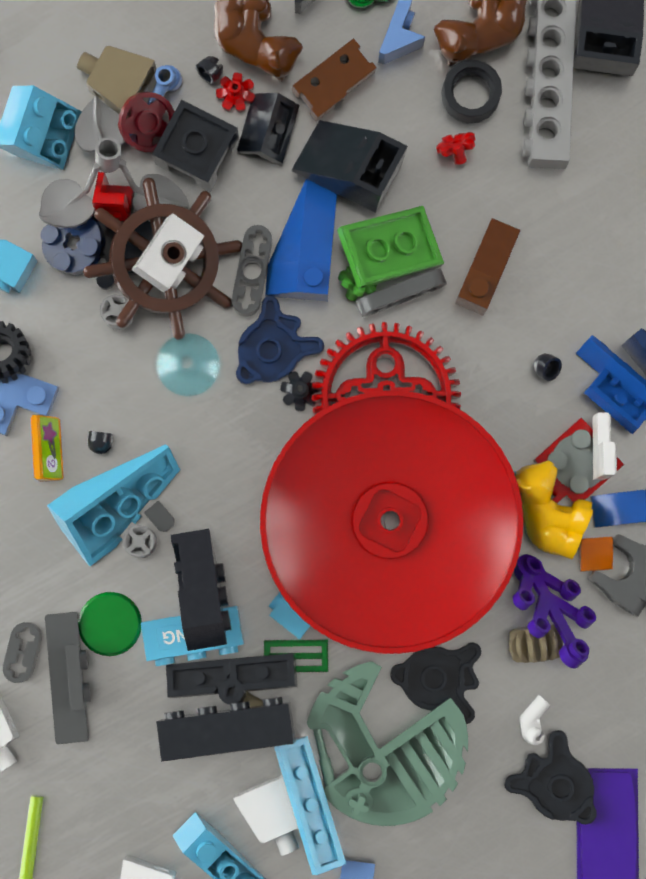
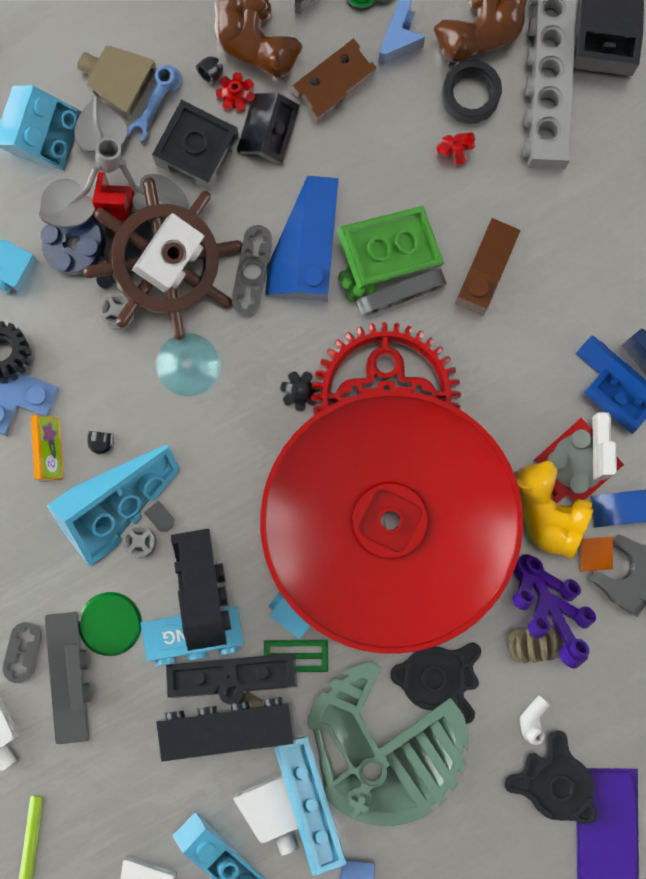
(145, 120): dark red wheel -> none
(271, 346): dark blue tile -> none
(351, 162): black slope -> none
(547, 366): black hinge -> none

